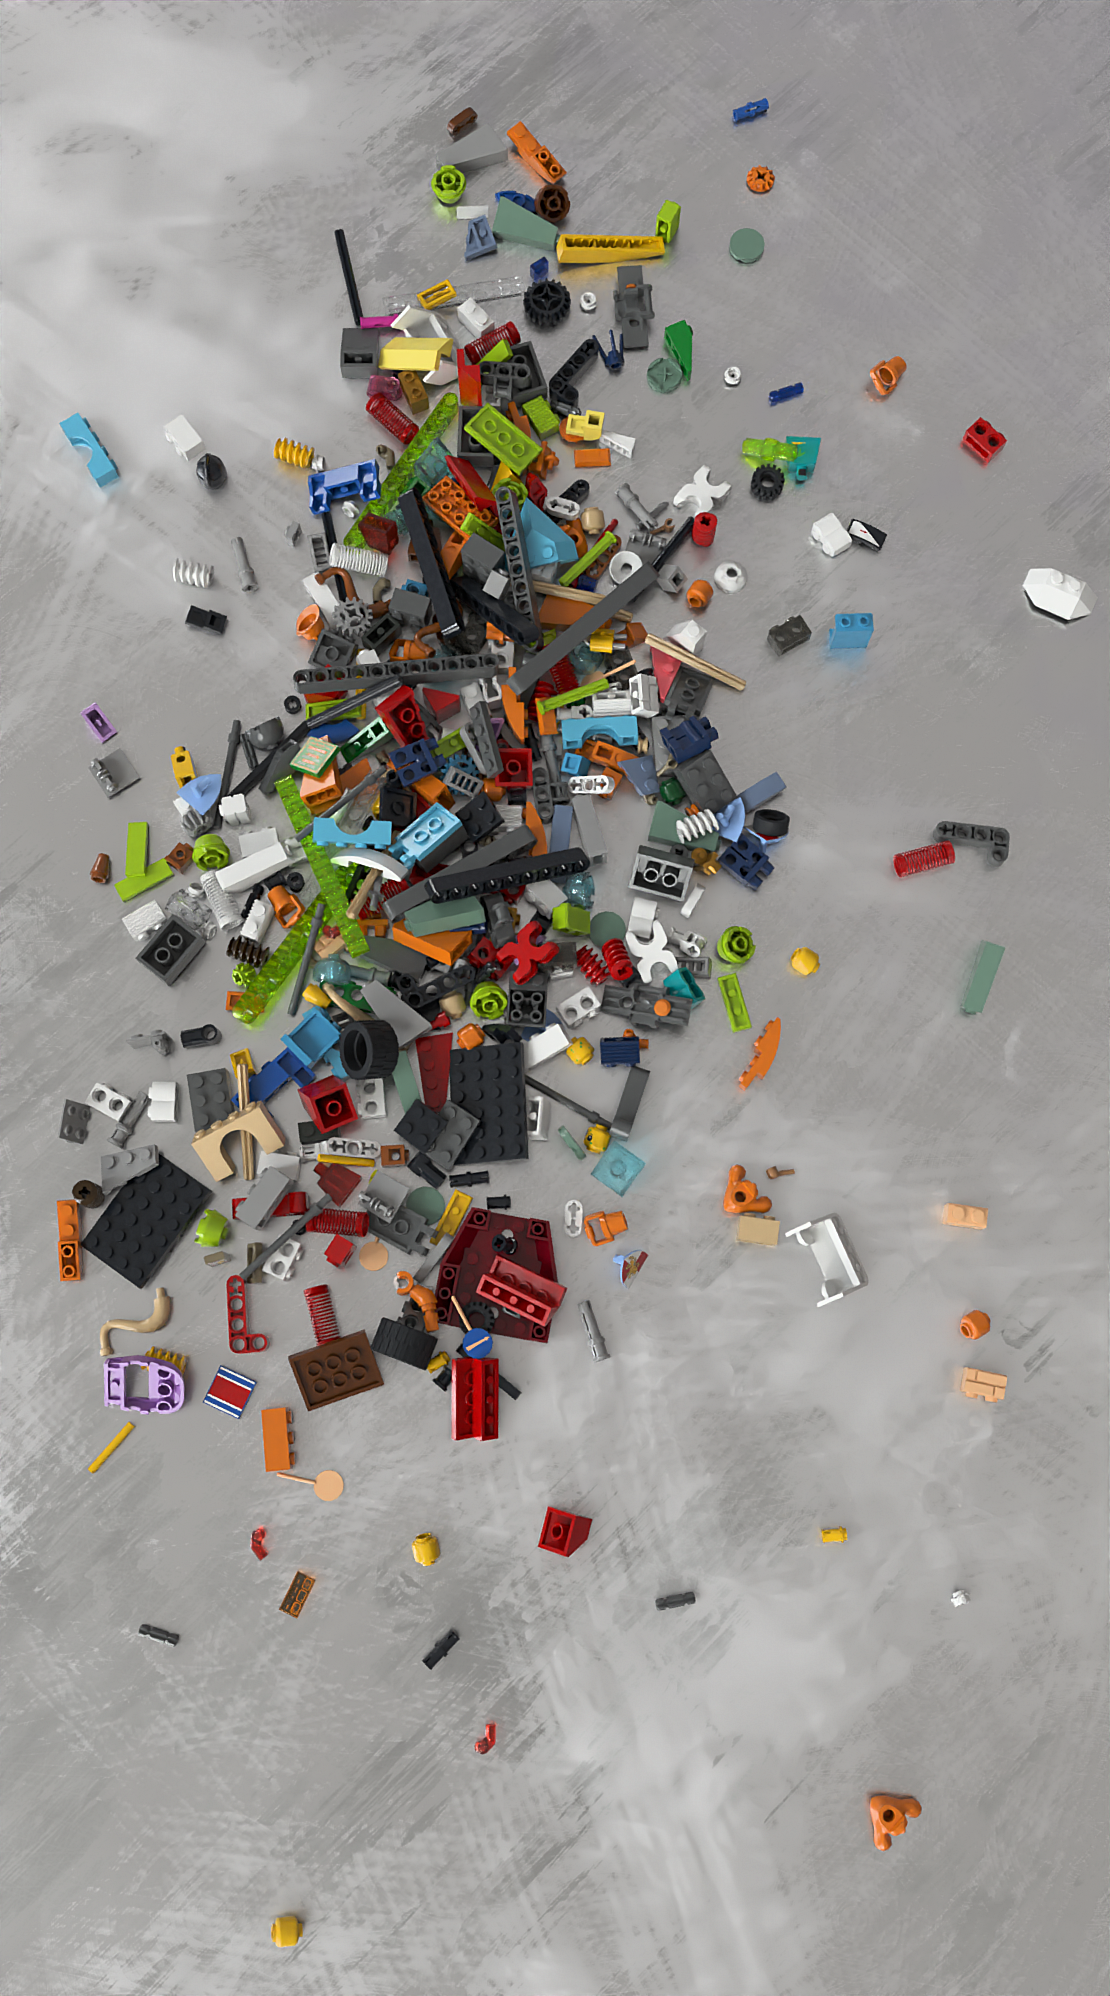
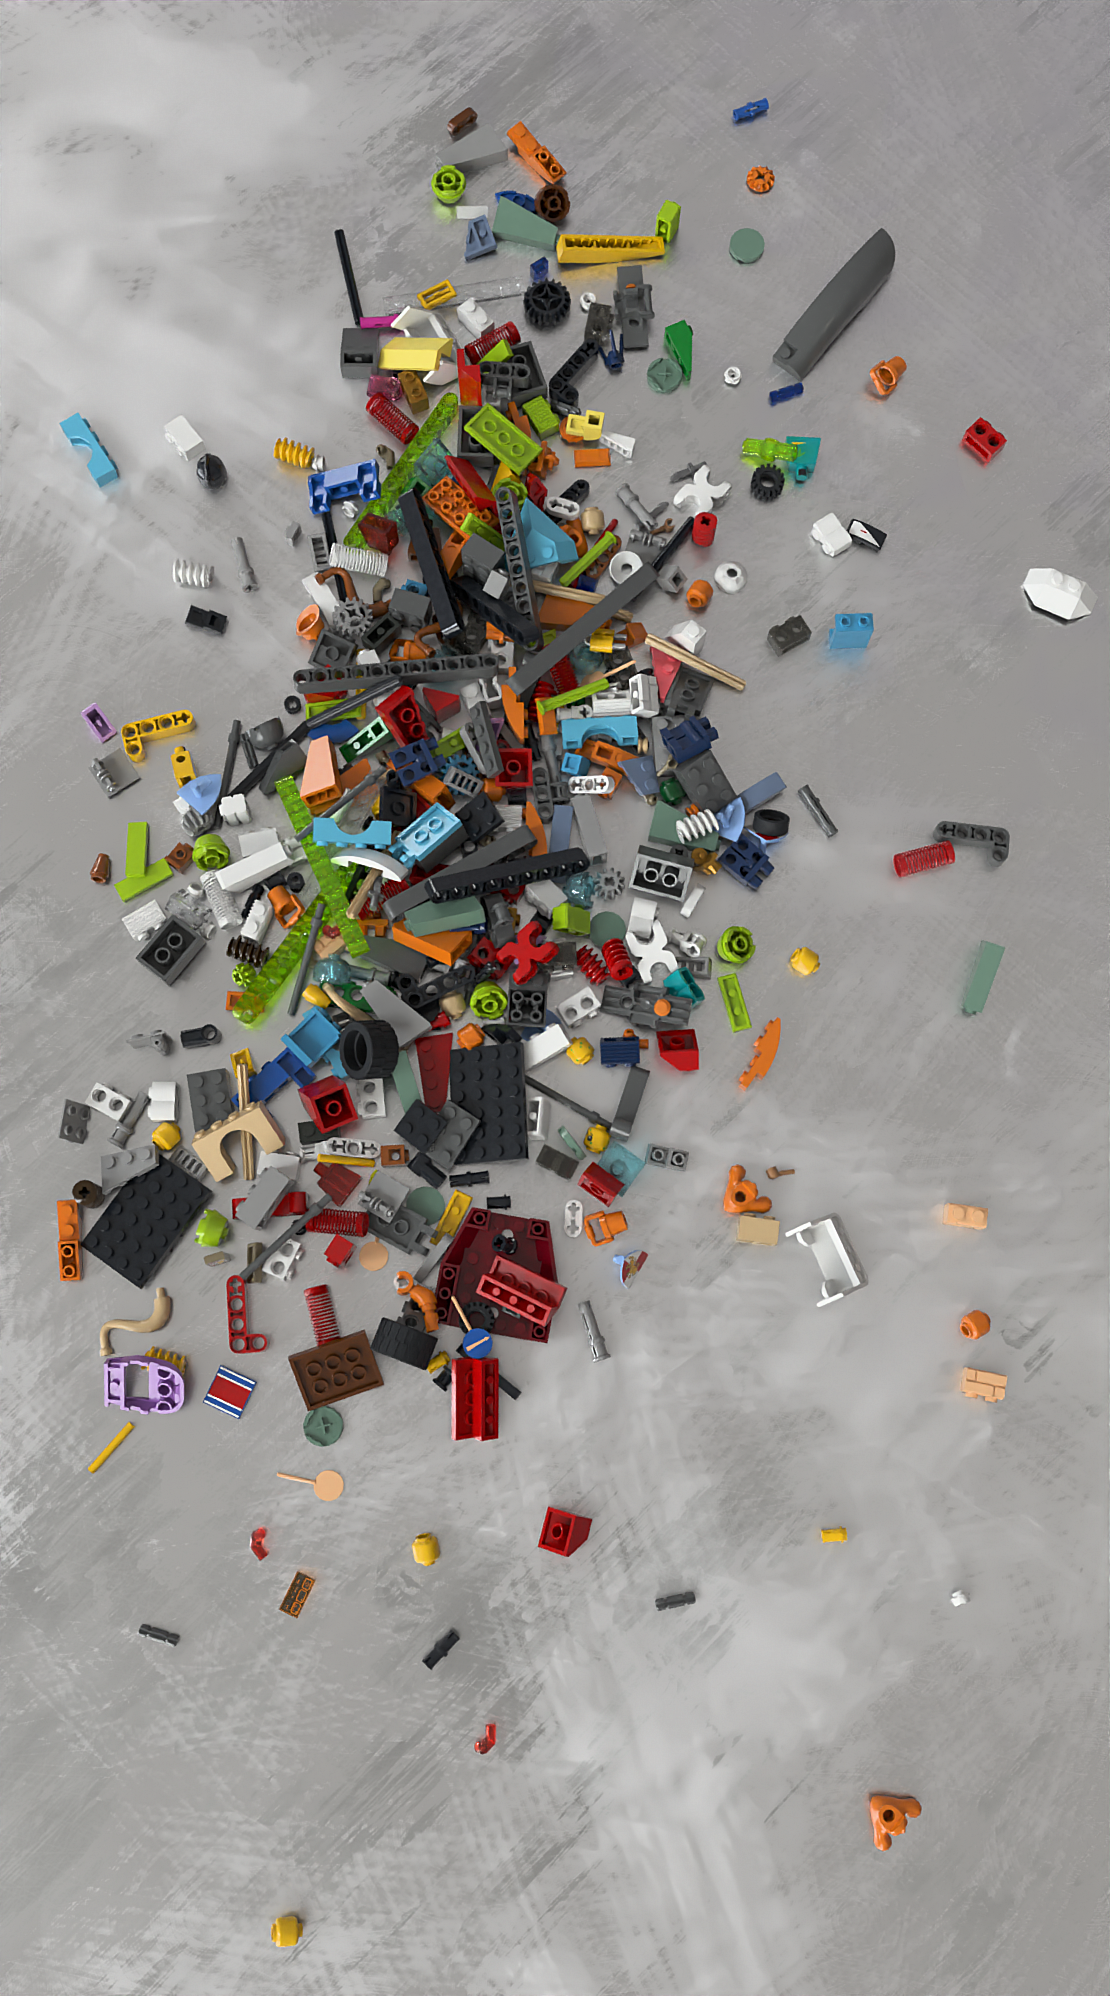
(159, 732): none -> yellow beam
(166, 1136): none -> yellow head
(201, 1172): none -> light grey slope
(277, 1439): orange brick -> none
(315, 757): tile -> none
(323, 1426): none -> sand green tile
(557, 1162): none -> clear smoke brick
(598, 323): none -> clear smoke brick
(600, 1184): none -> red slope
(610, 889): none -> light grey gear
(666, 1157): none -> light grey slope
(679, 1048): none -> red slope
(691, 470): none -> flat silver piece
(818, 811): none -> dark grey pin
(836, 305): none -> dark grey slope

